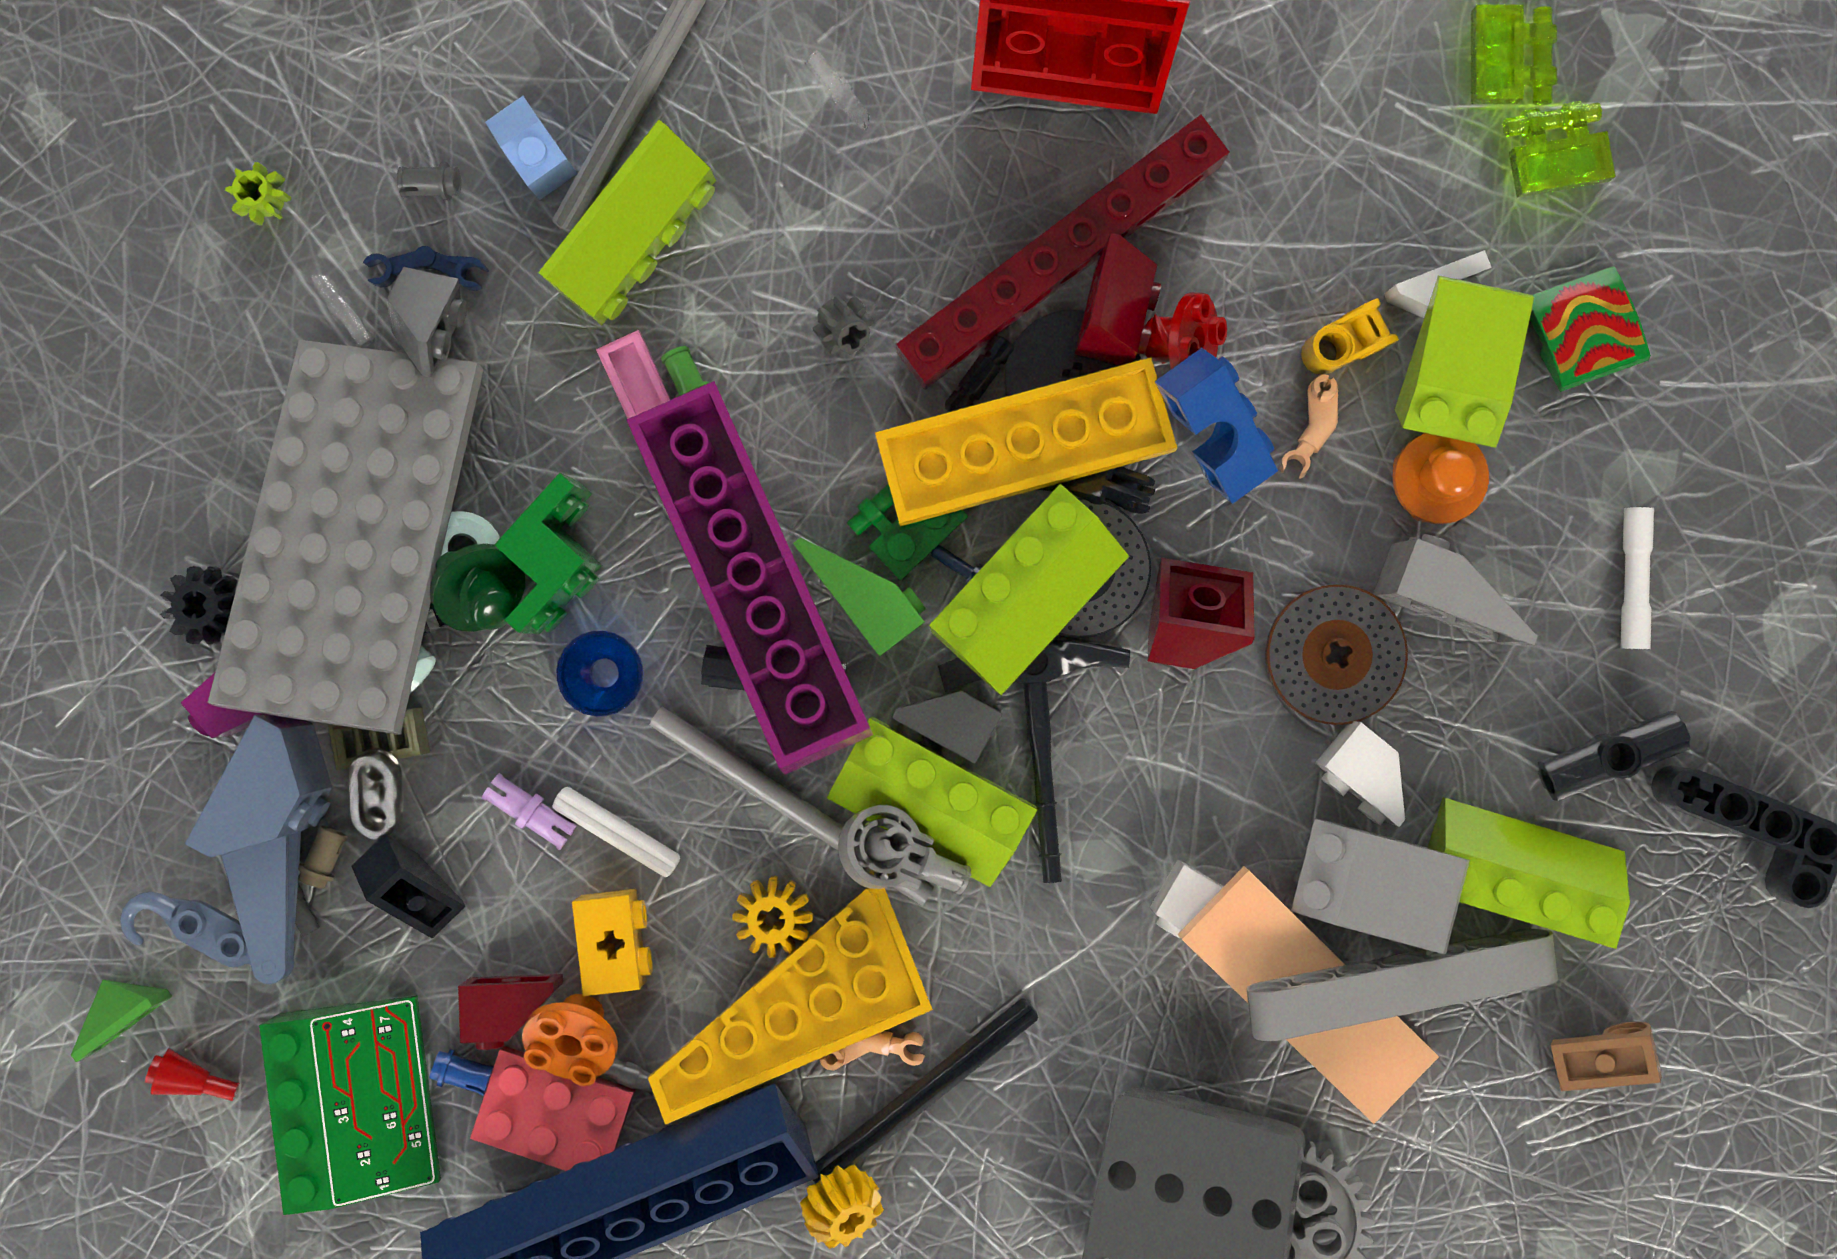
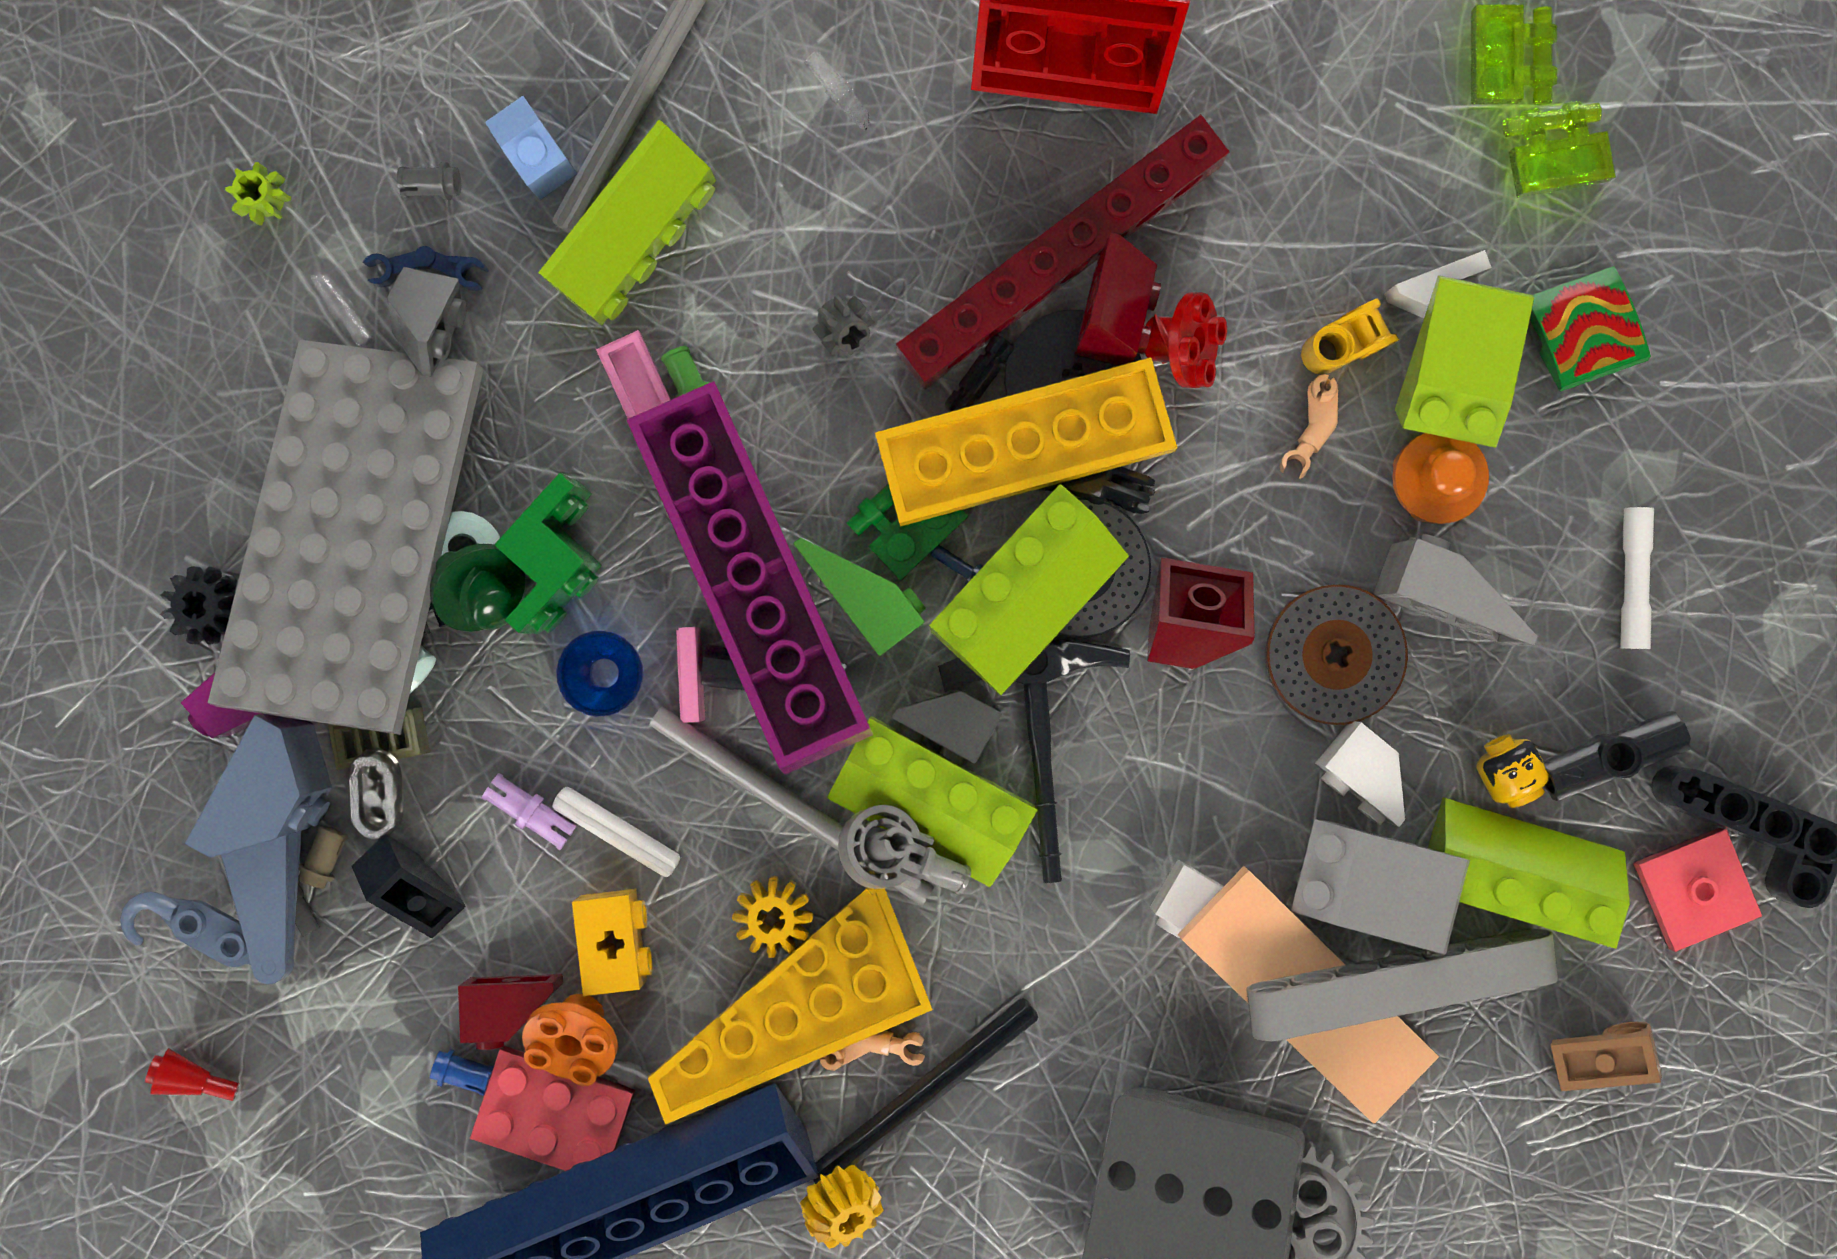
(114, 1012): bright green slope -> none
(349, 1103): green slope -> none
(689, 674): none -> bright pink tile
(1205, 393): blue arch -> none
(1512, 771): none -> yellow head
(1697, 889): none -> coral plate

